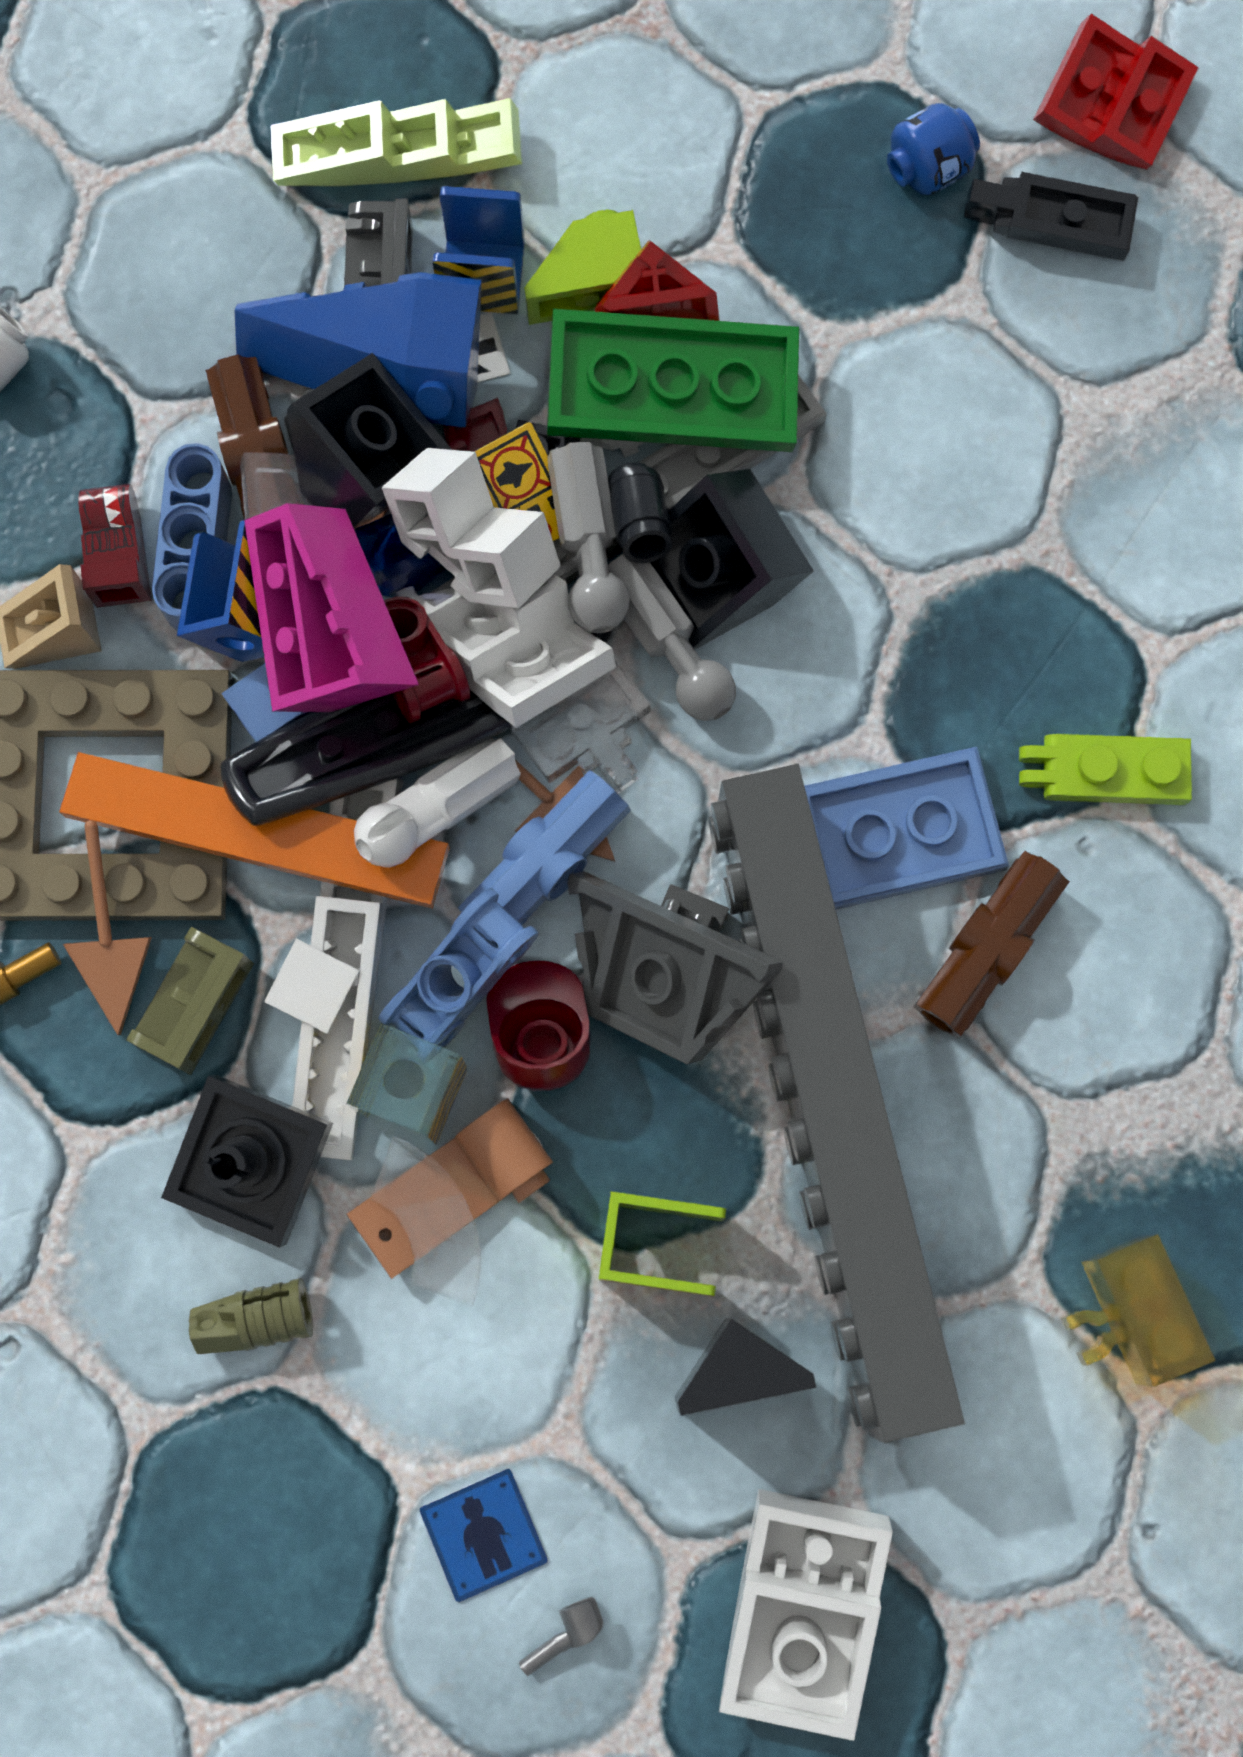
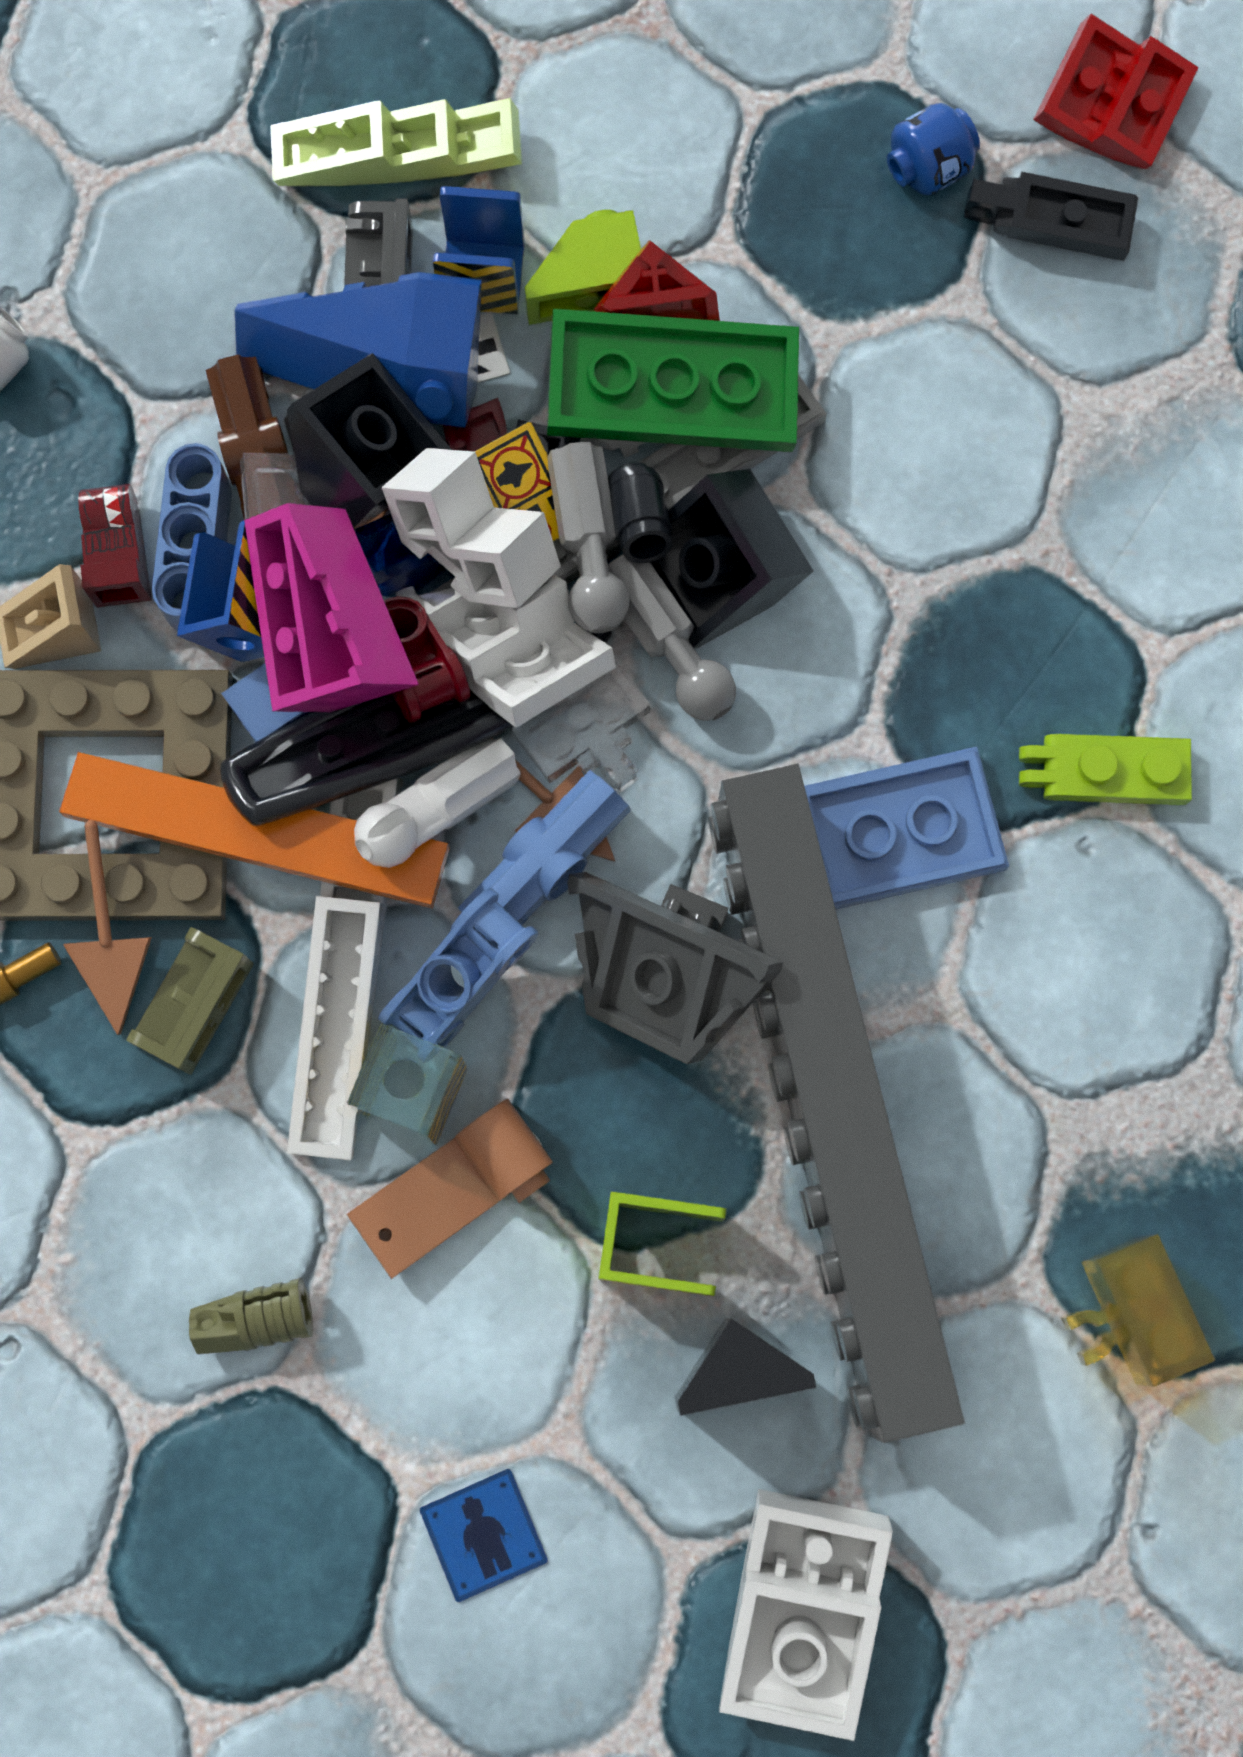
(247, 1160): black plate -> none
(311, 986): white sticker -> none
(435, 1219): clear tile -> none
(539, 1025): dark red cap -> none
(582, 1624): flat silver hand -> none
(991, 944): reddish brown piece -> none

